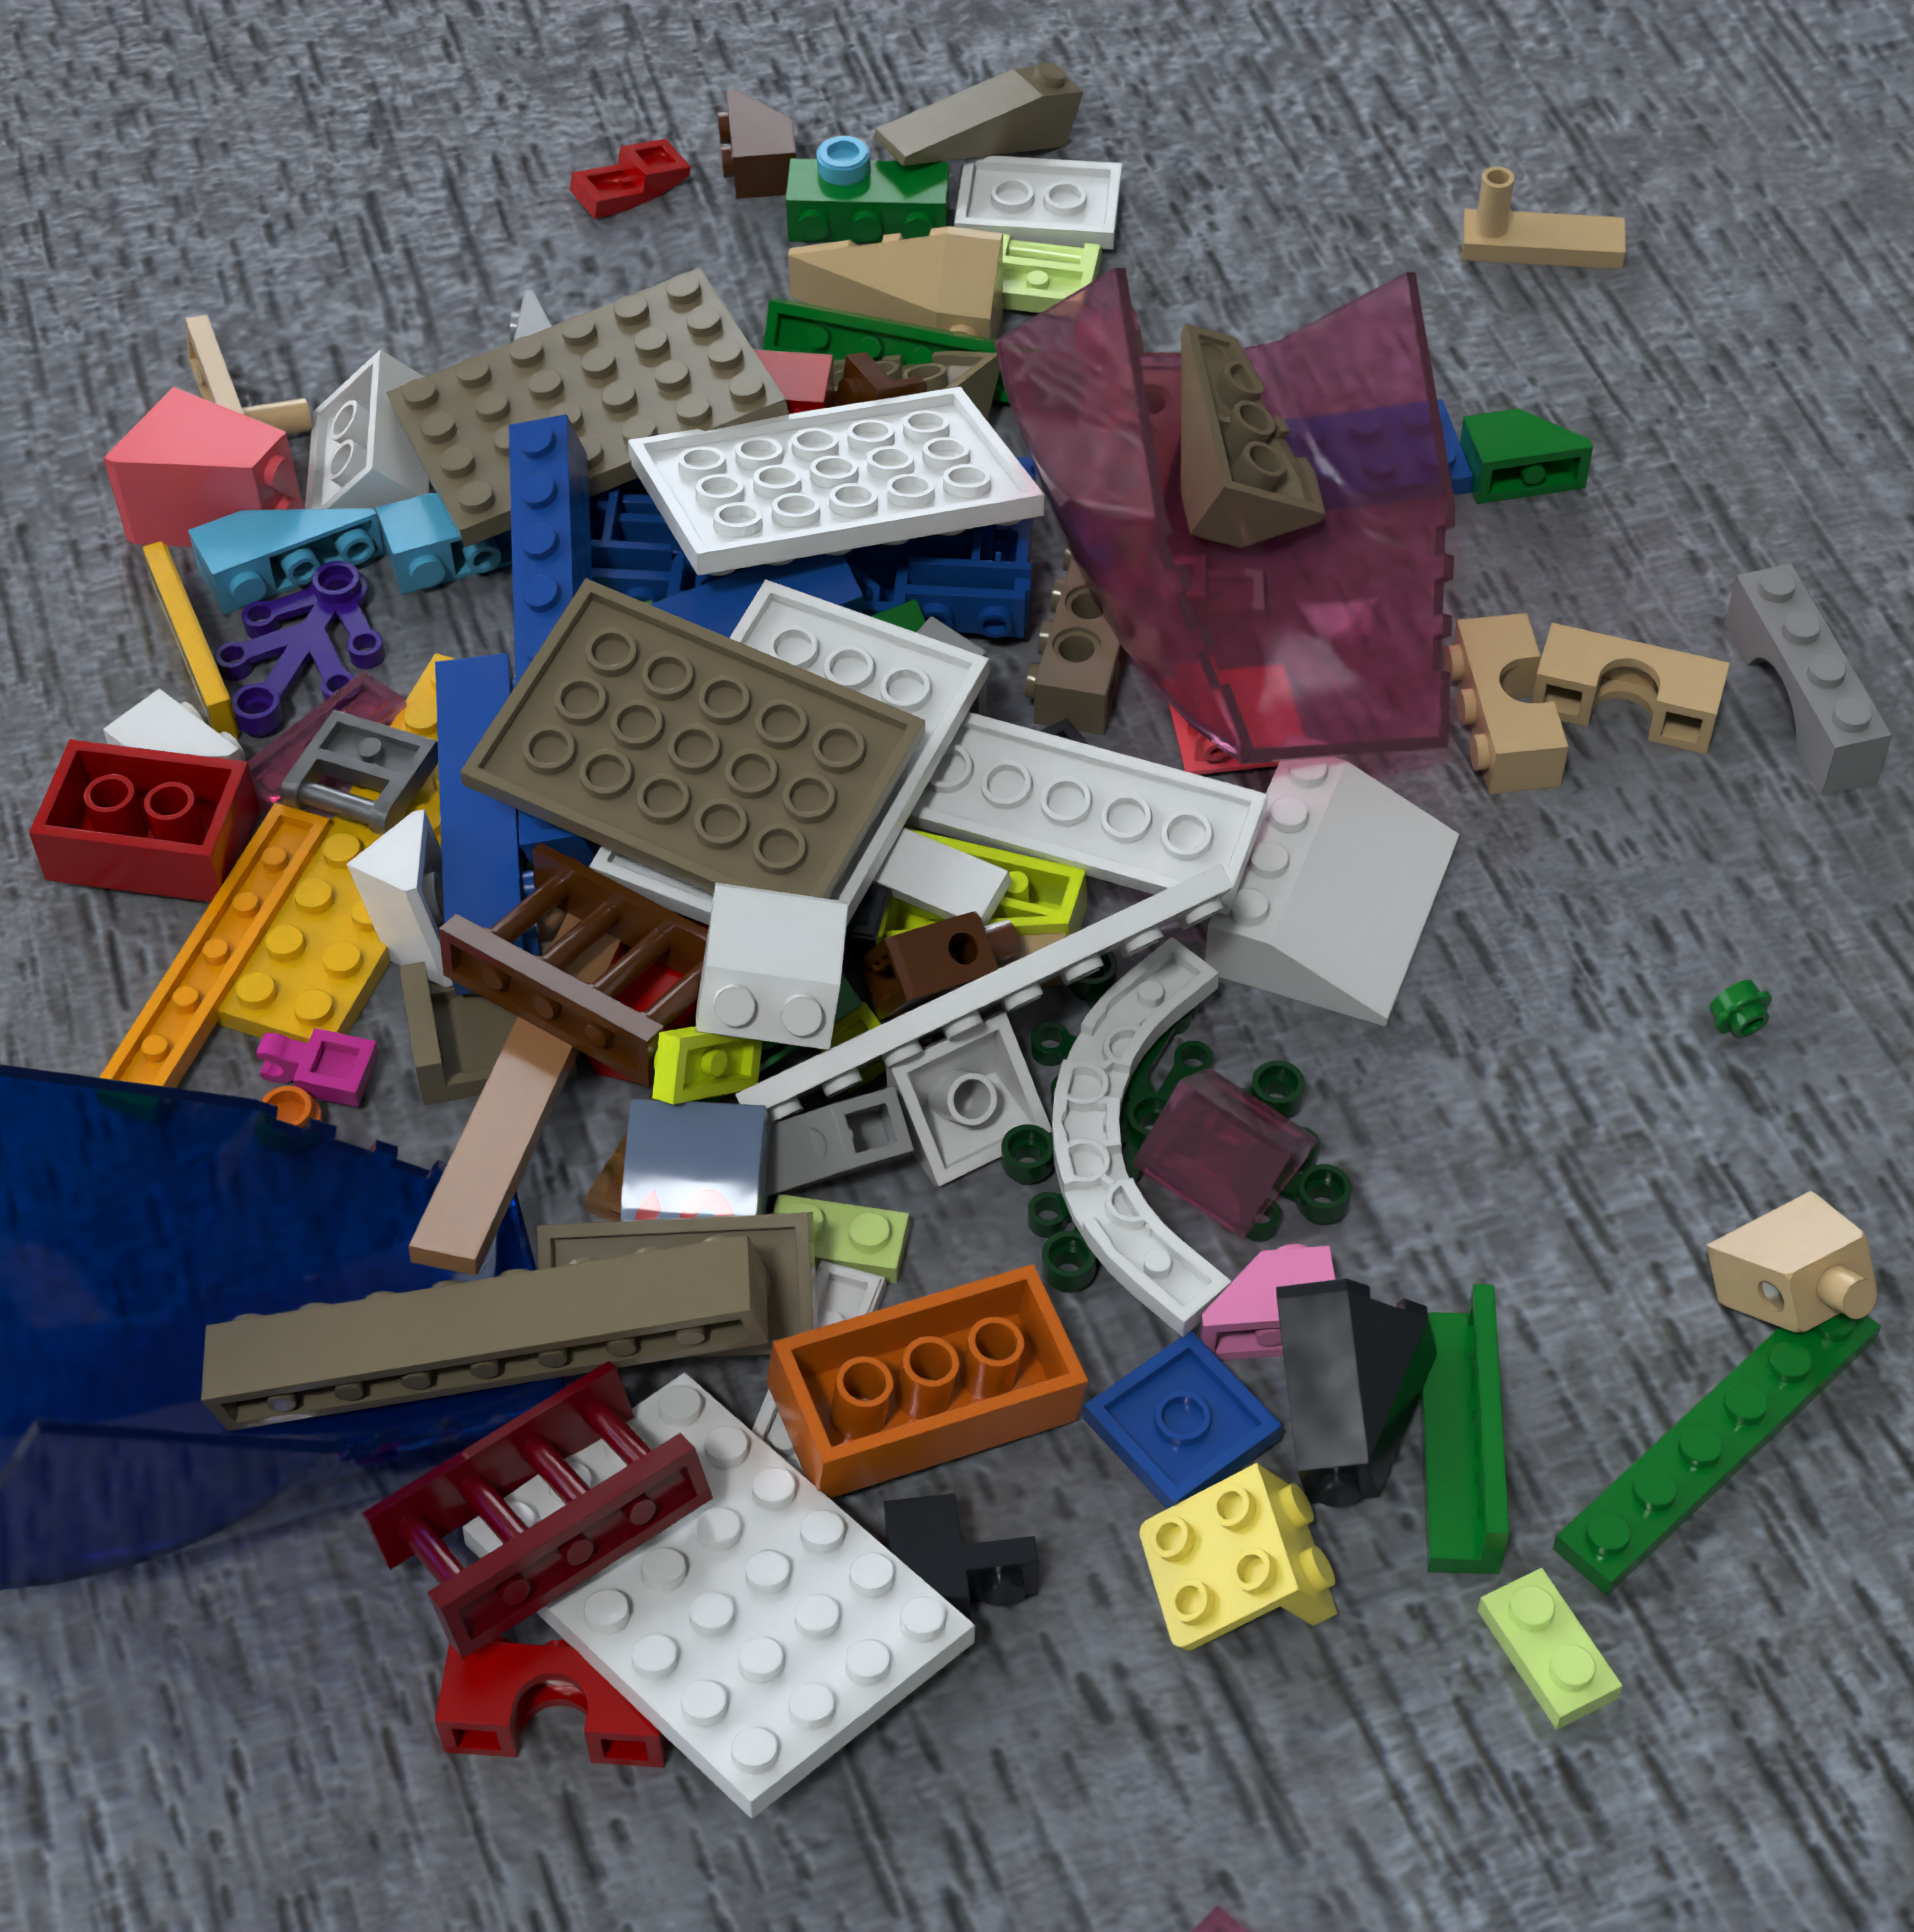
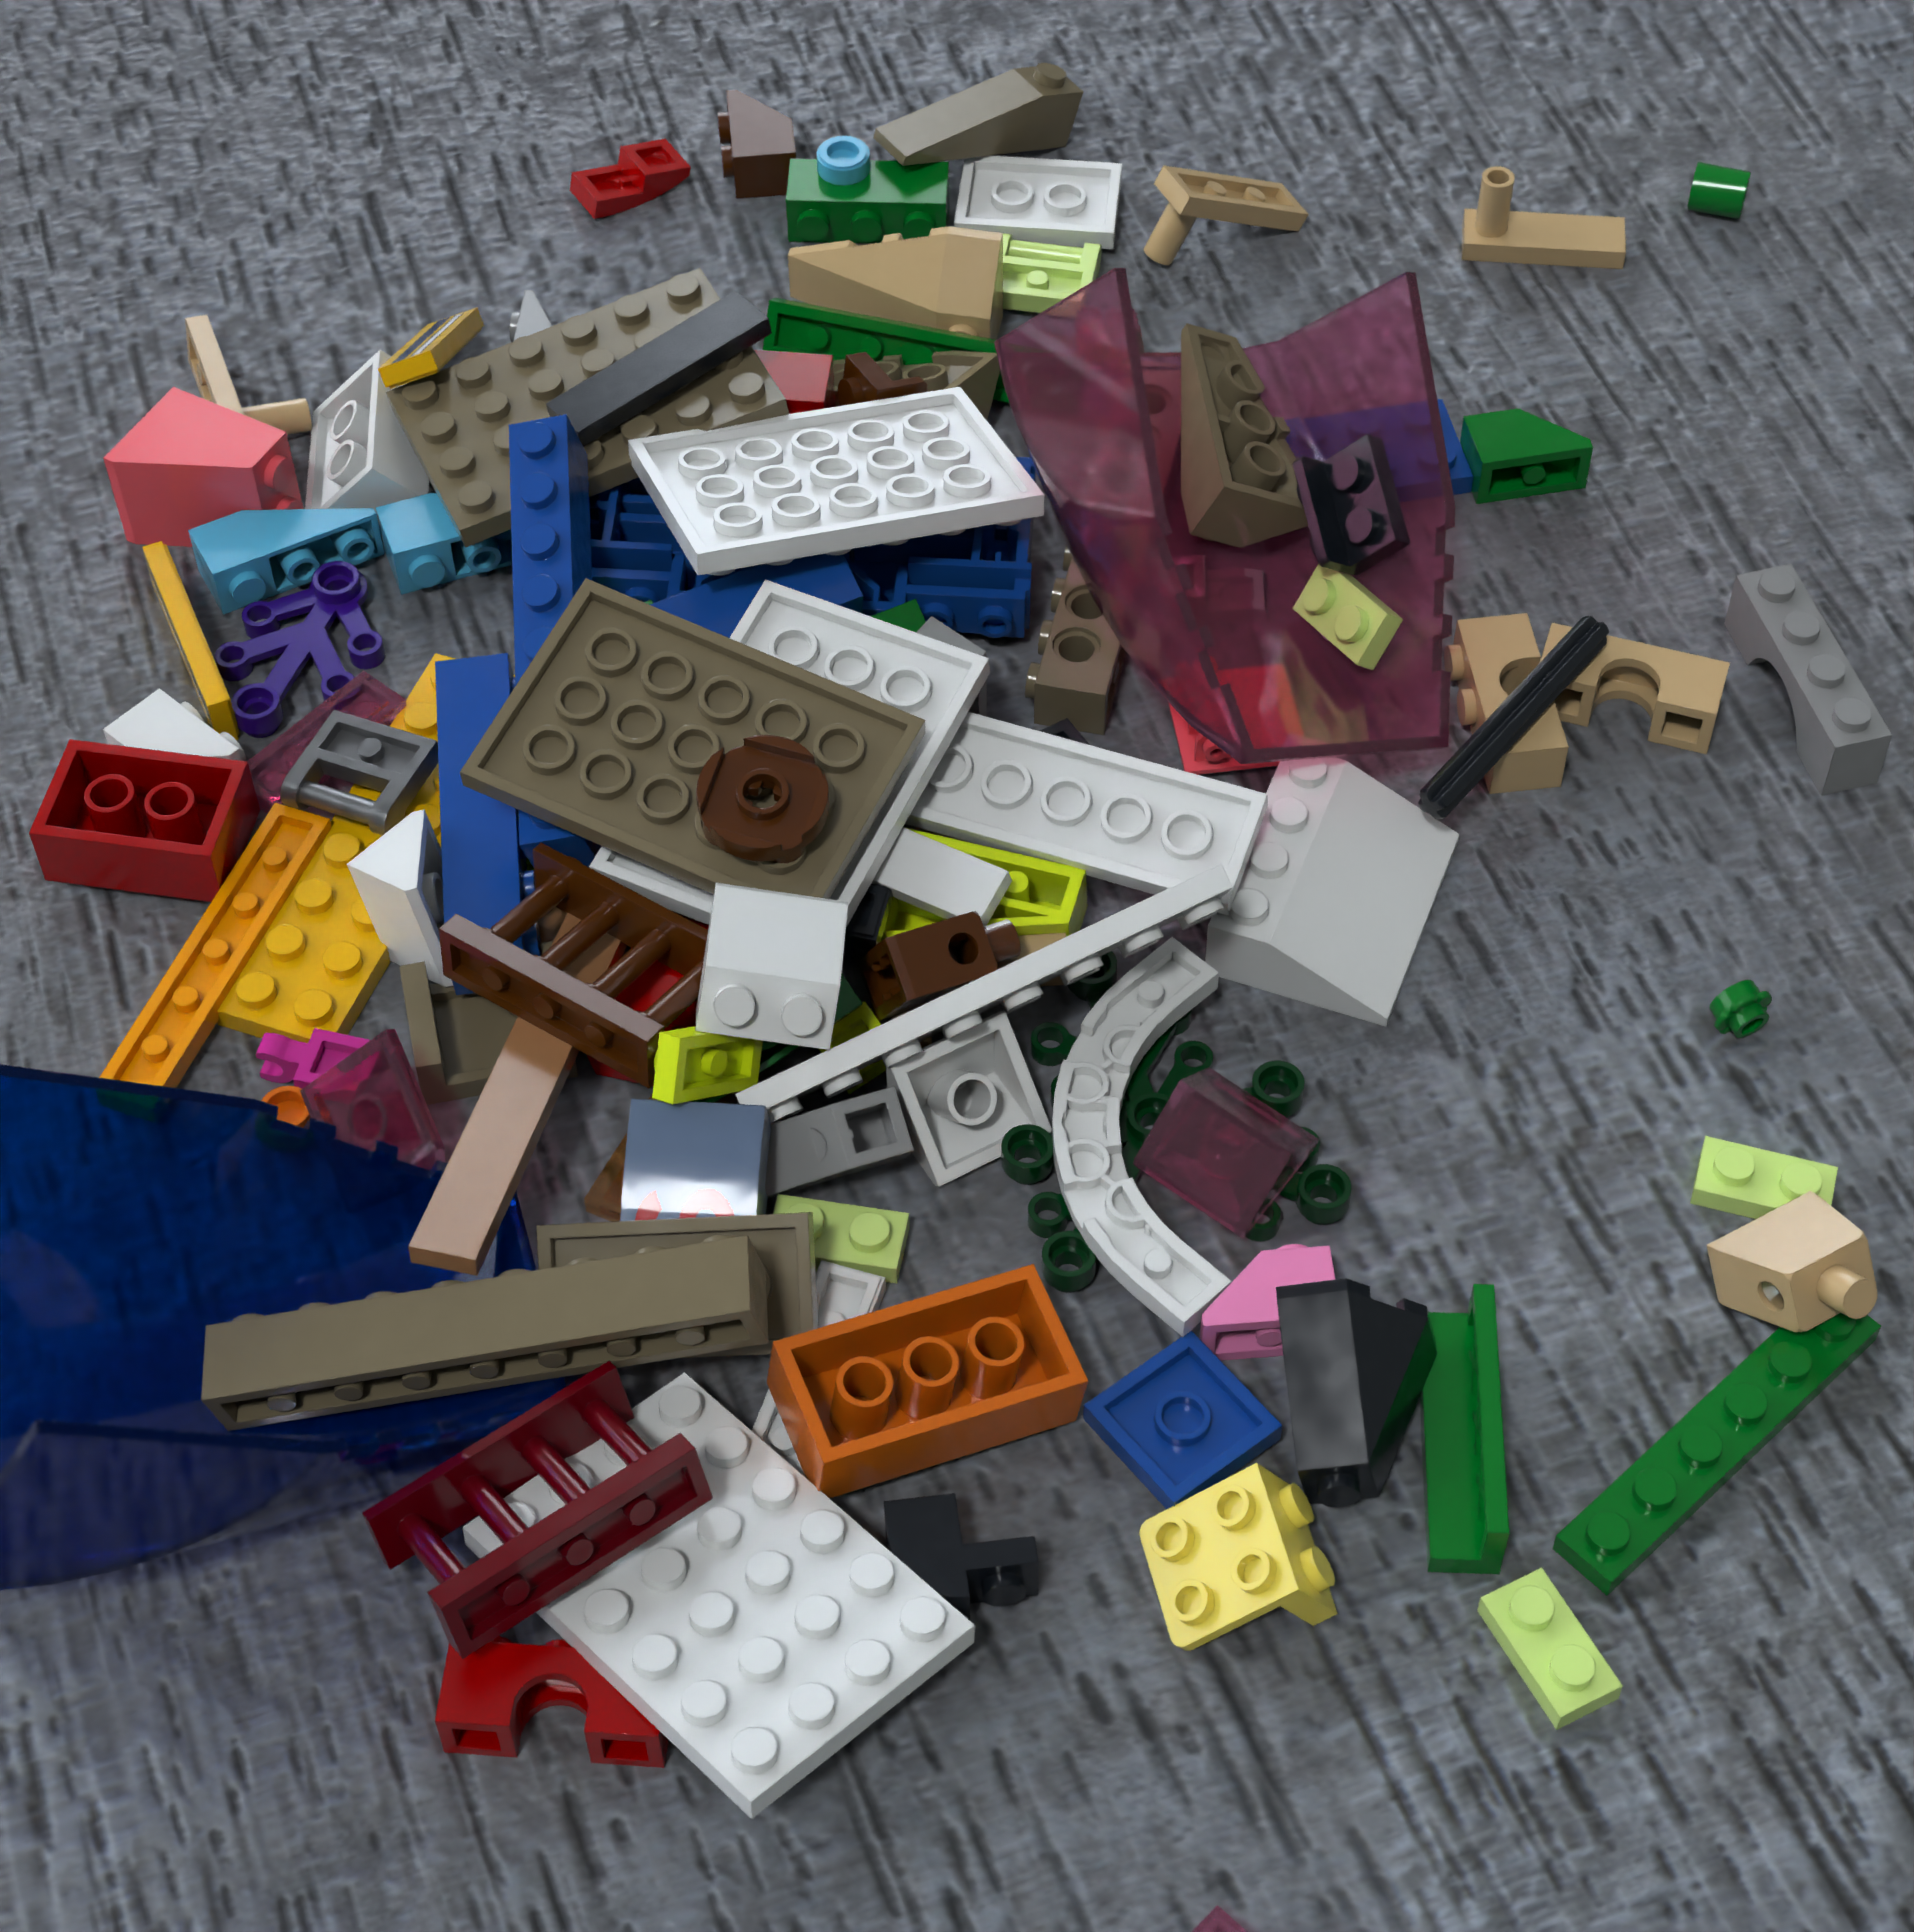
(377, 1098): none -> clear pink slope
(431, 348): none -> yellow tile
(661, 367): none -> black tile
(768, 832): none -> reddish brown plate
(1220, 198): none -> tan piece
(1348, 615): none -> yellowish green plate
(1351, 507): none -> black bracket
(1513, 717): none -> black axle
(1718, 190): none -> green gear
(1754, 1179): none -> yellowish green plate

